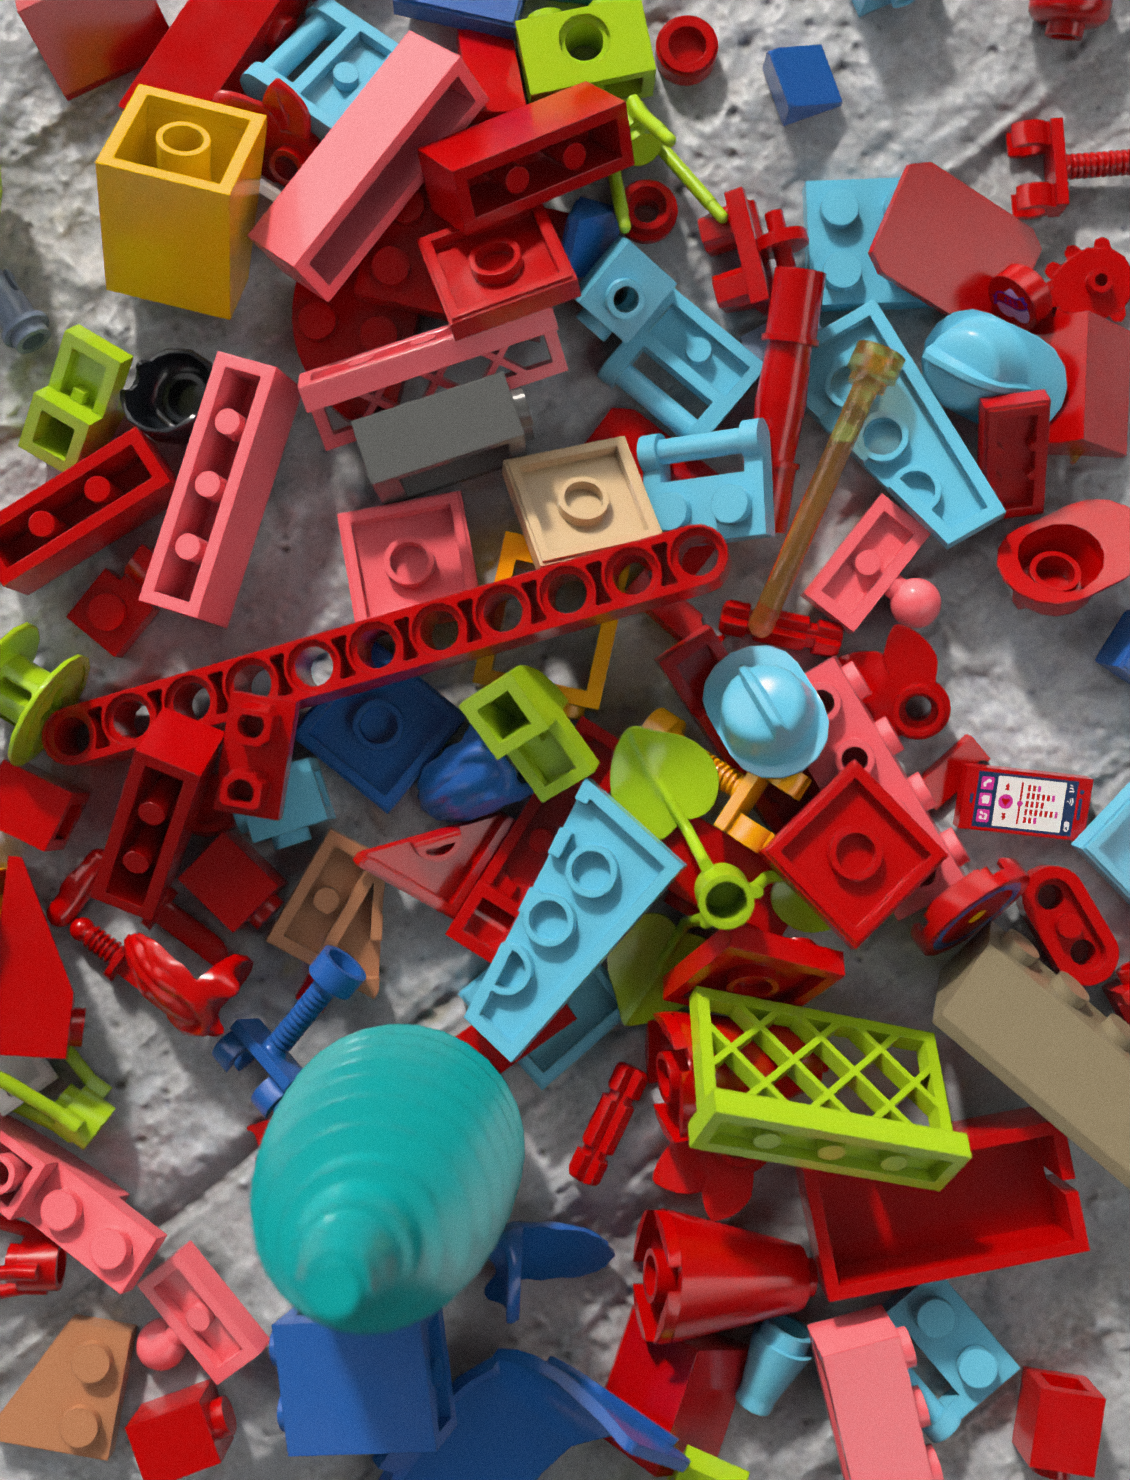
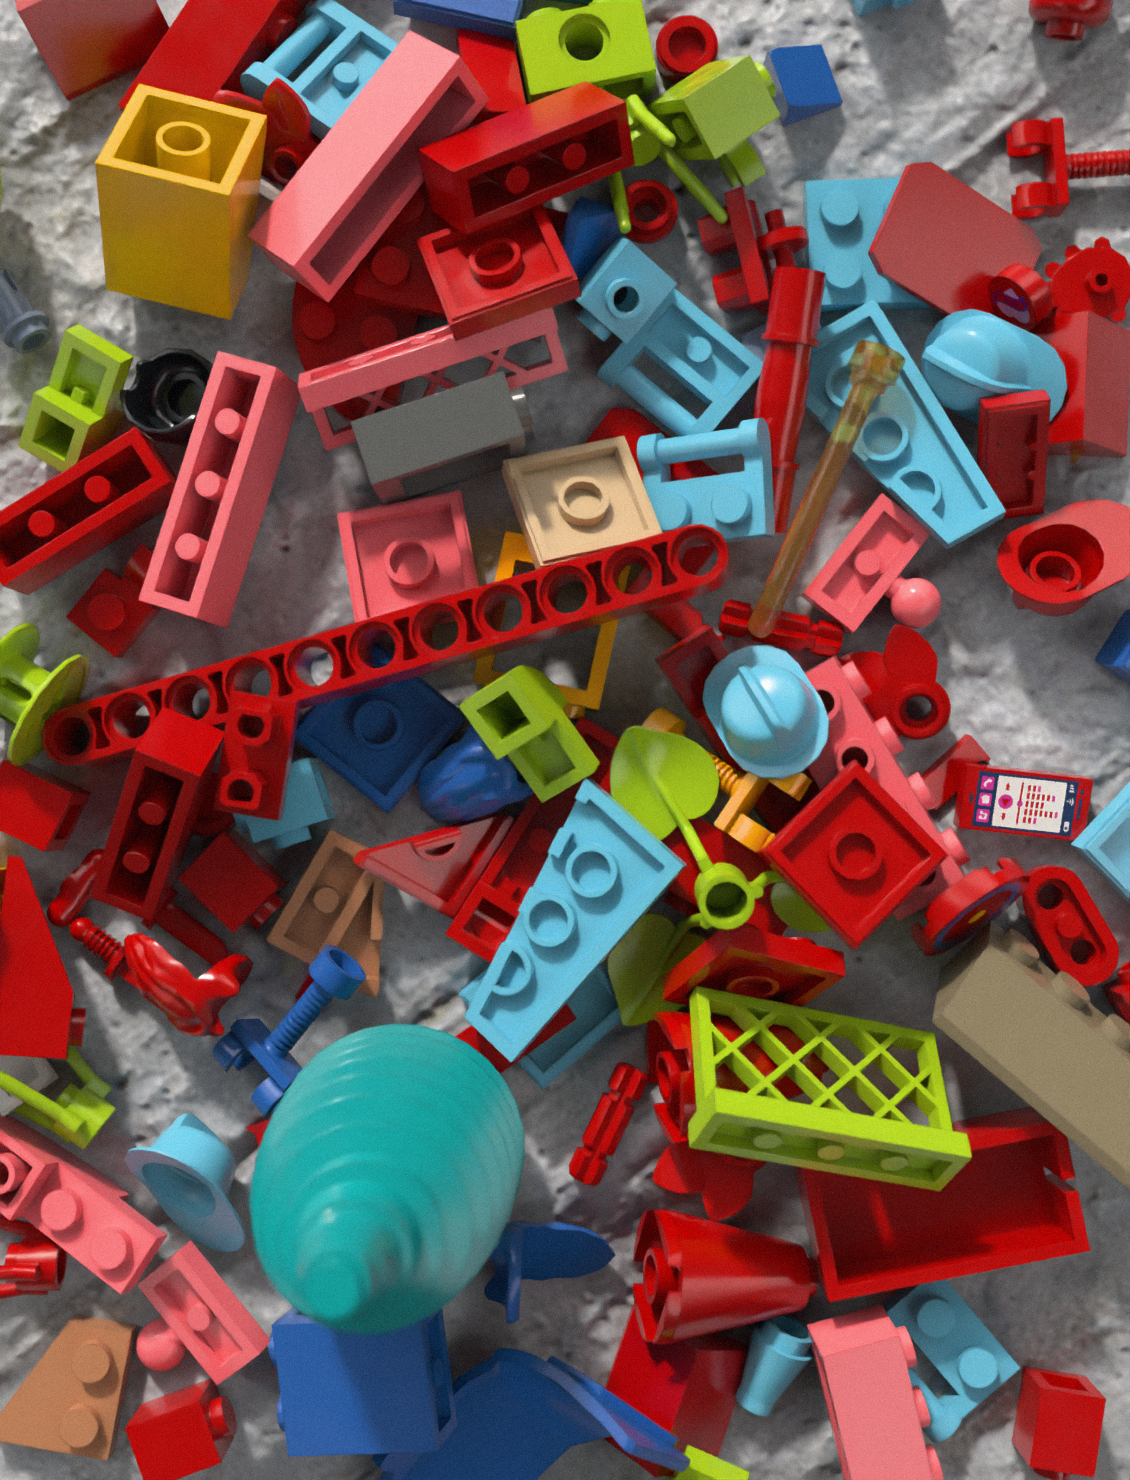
(191, 1181): none -> medium azure piece
(717, 112): none -> lime brick

